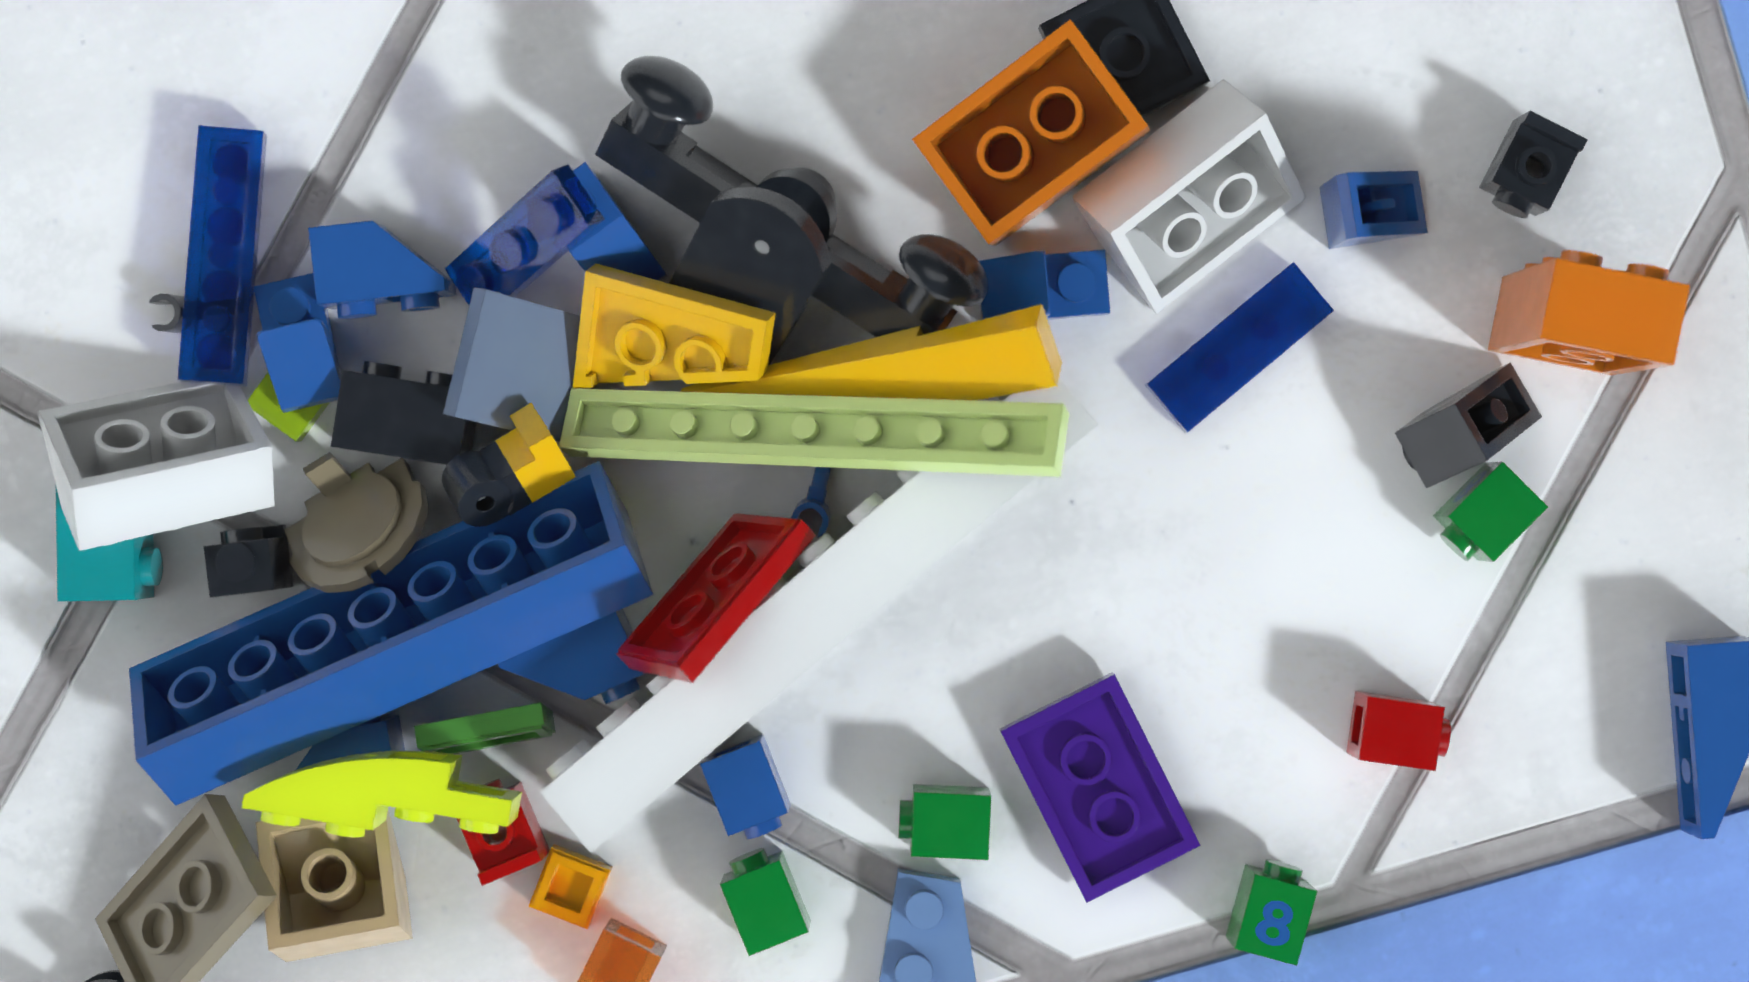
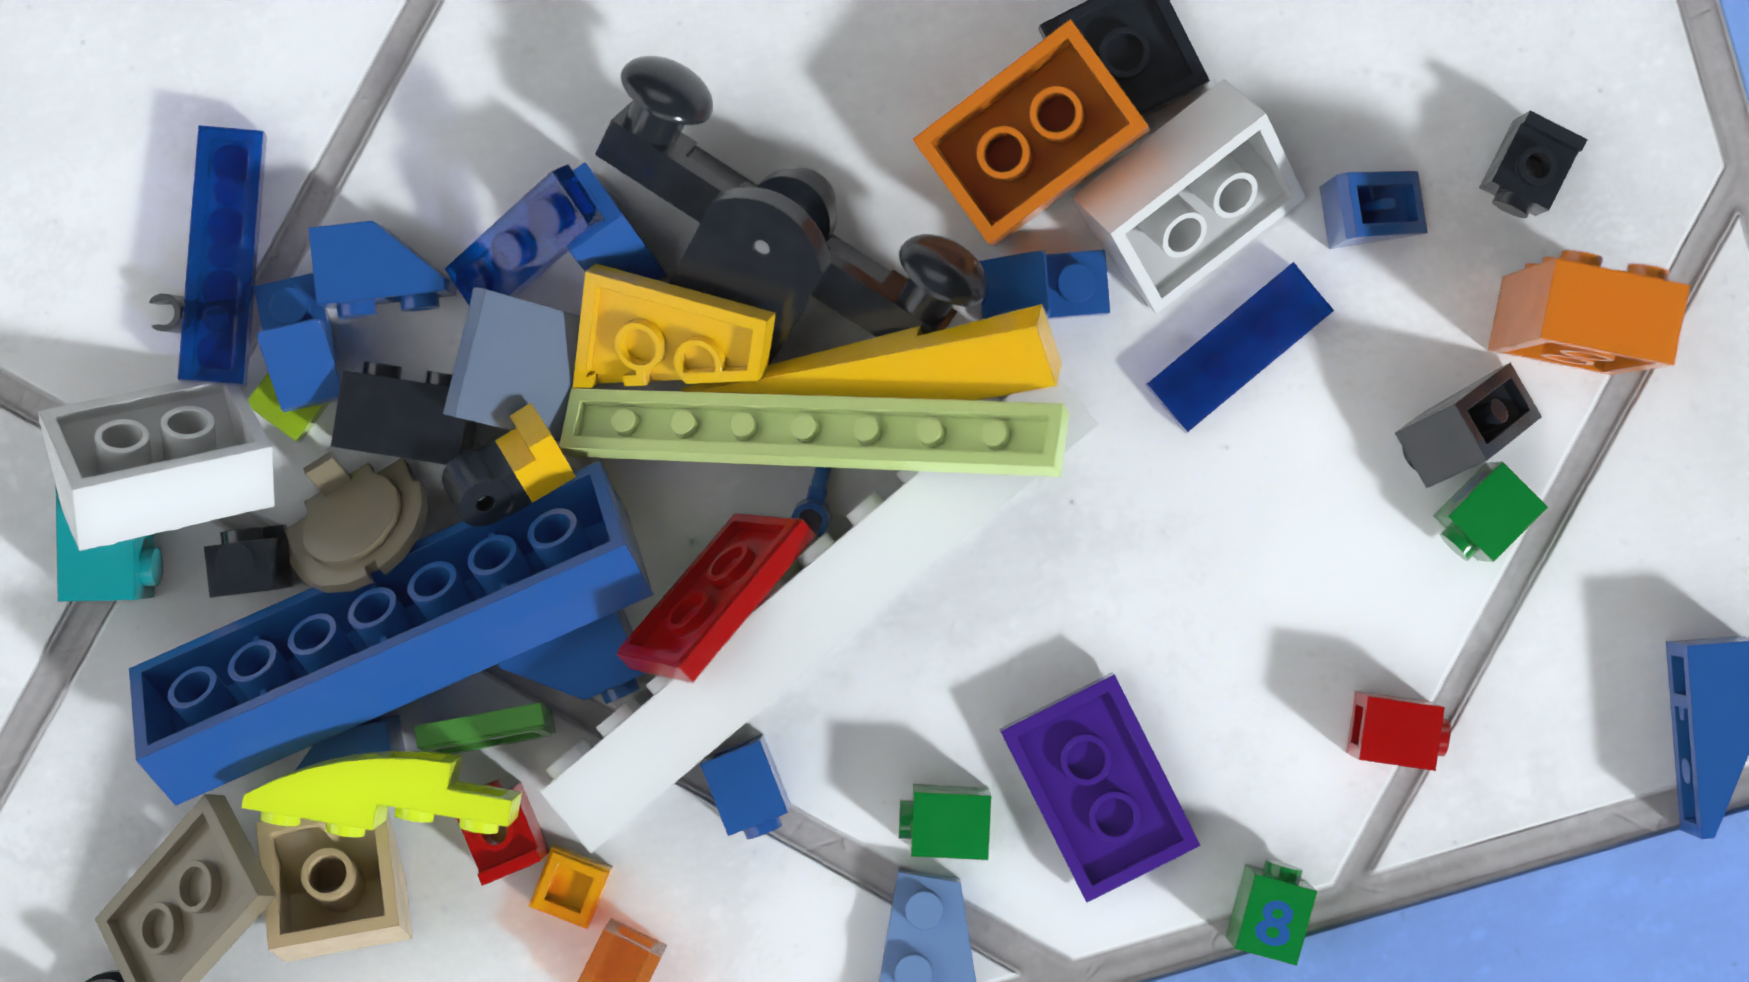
(764, 900): green brick -> none

